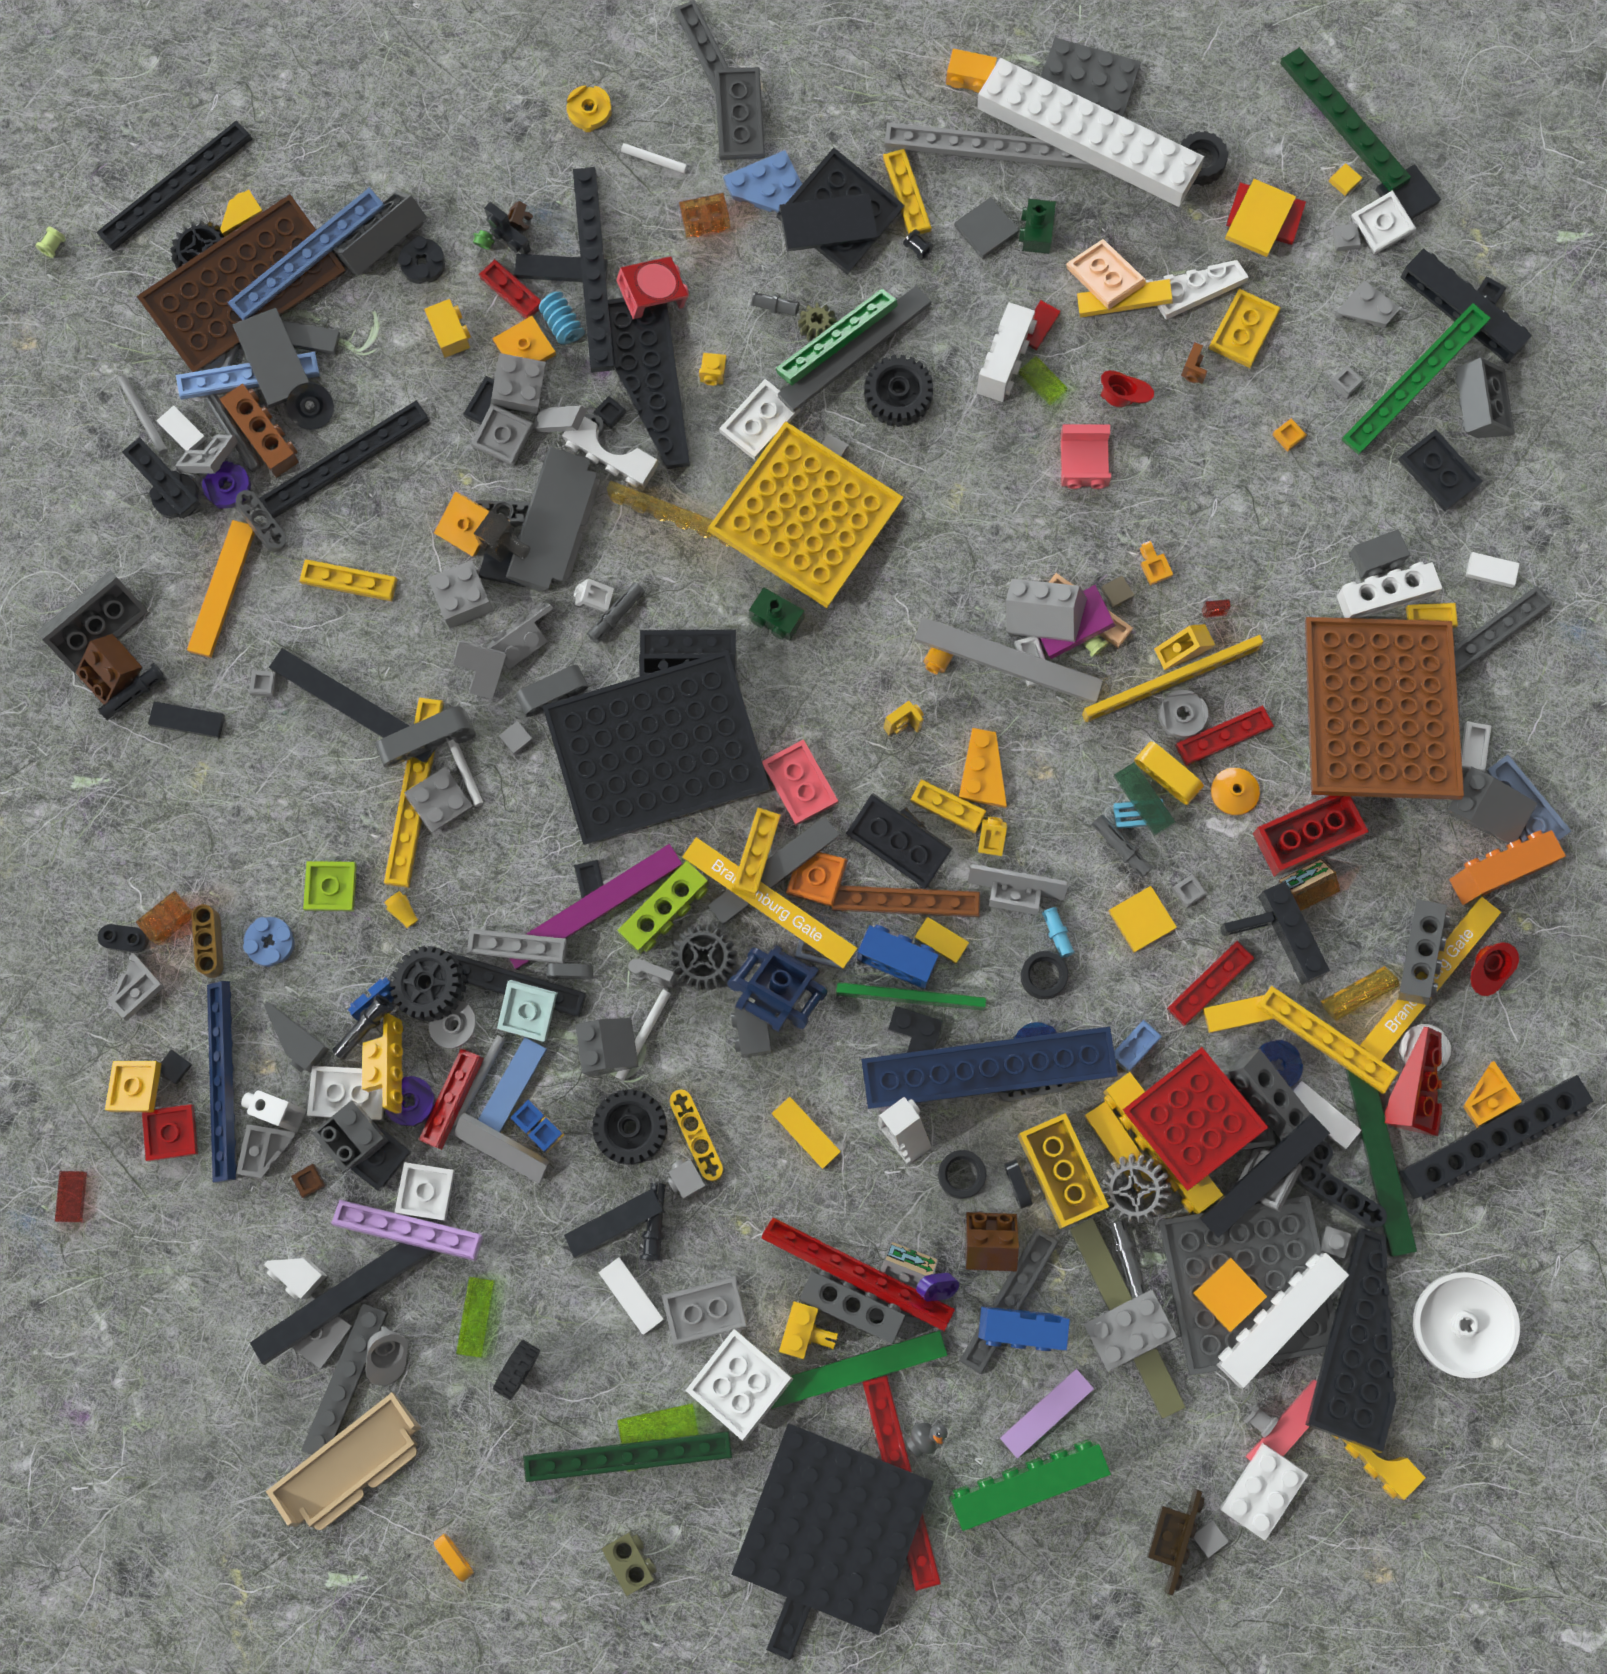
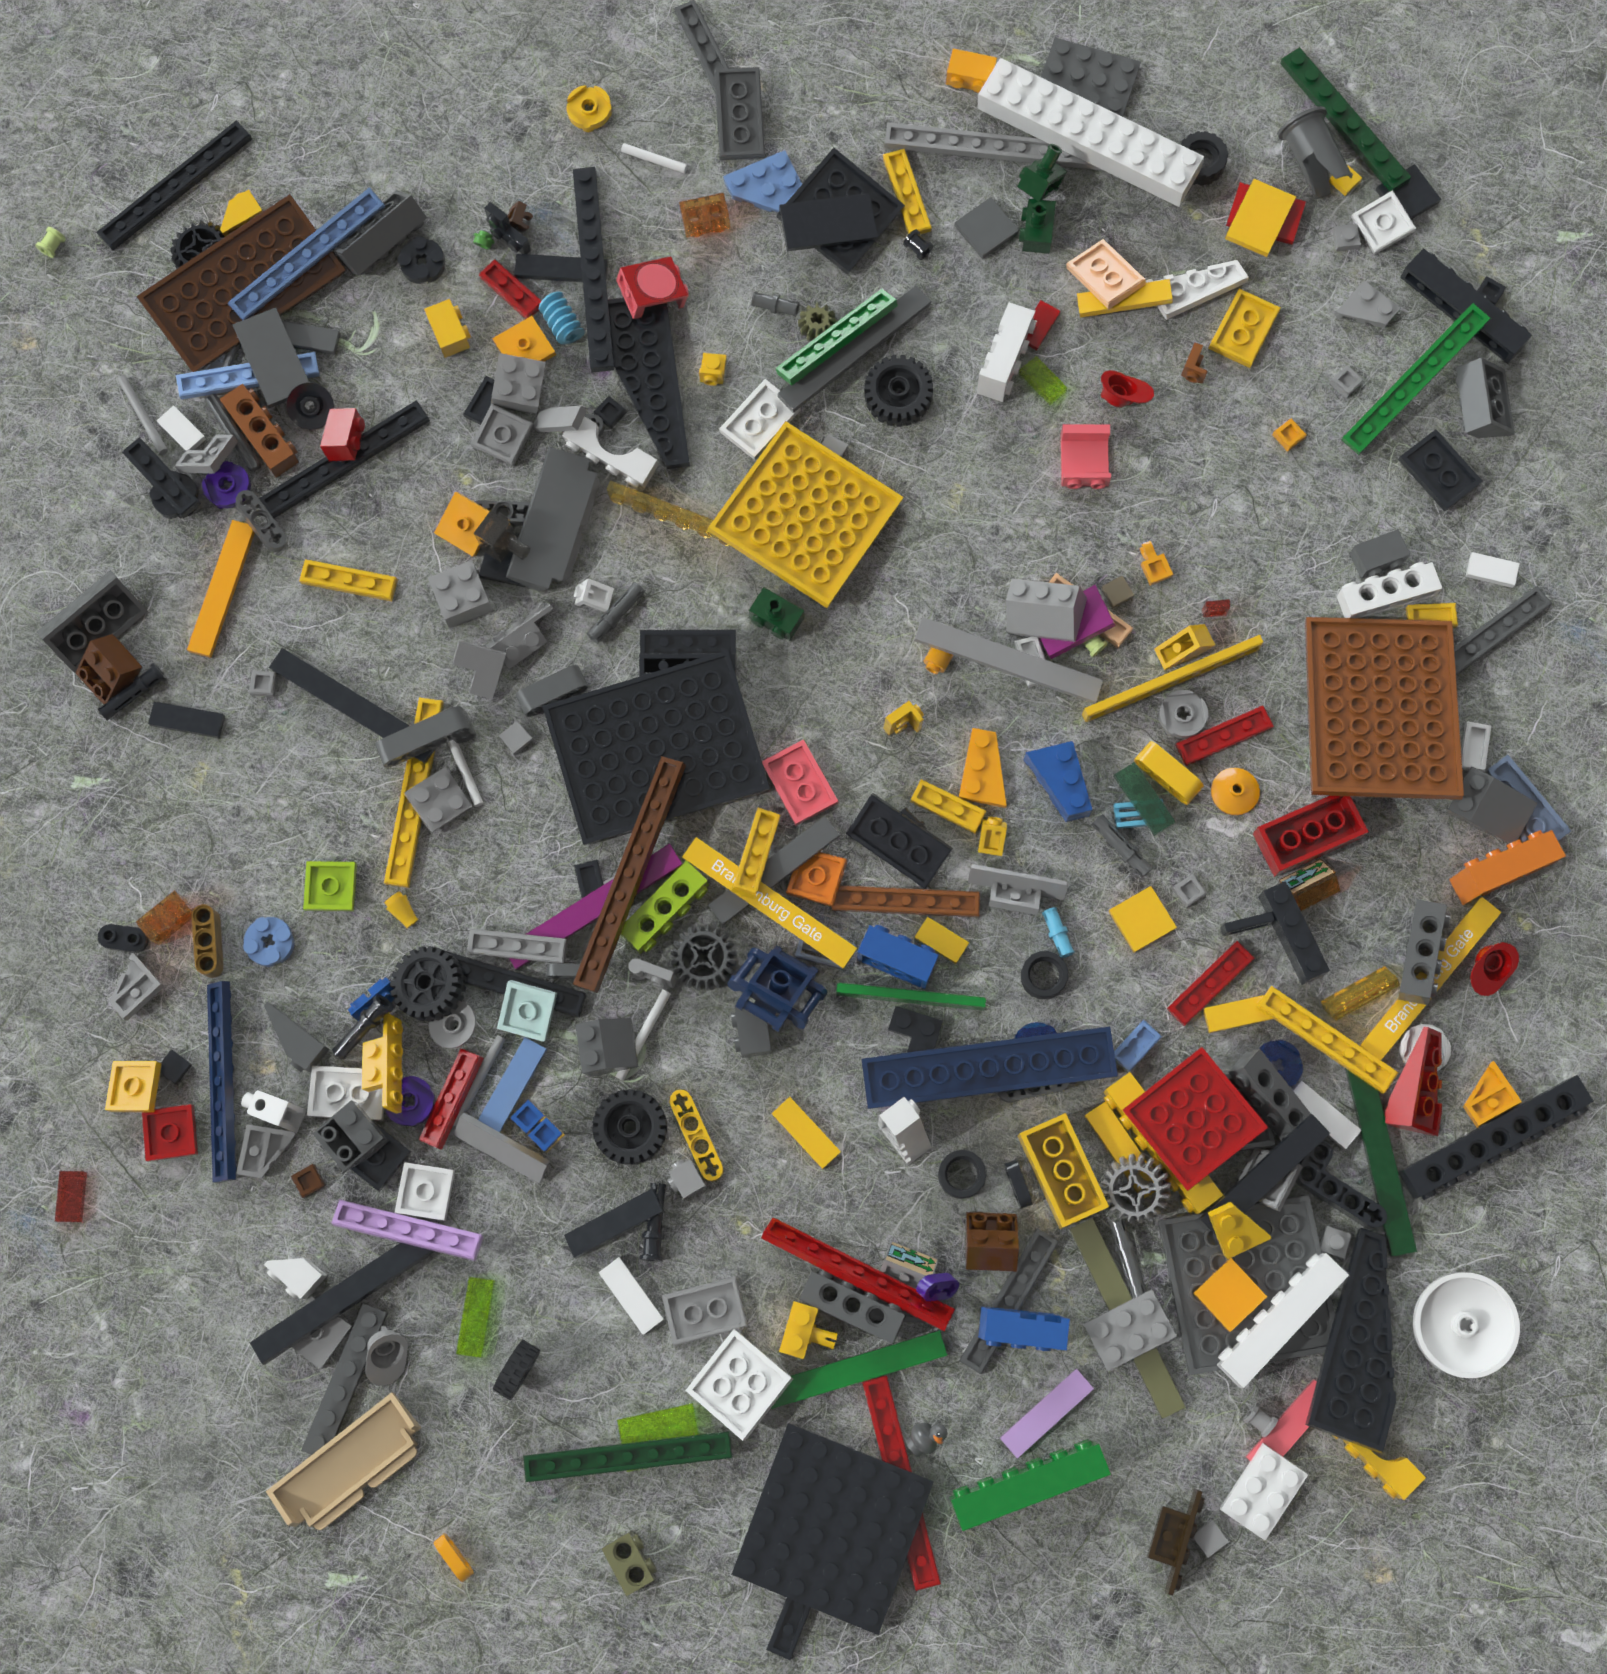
(342, 434): none -> brick
(629, 874): none -> reddish brown plate
(1043, 176): none -> dark green brick
(1062, 779): none -> blue wedge
(1236, 1230): none -> yellow wing
(1314, 149): none -> dark grey piece

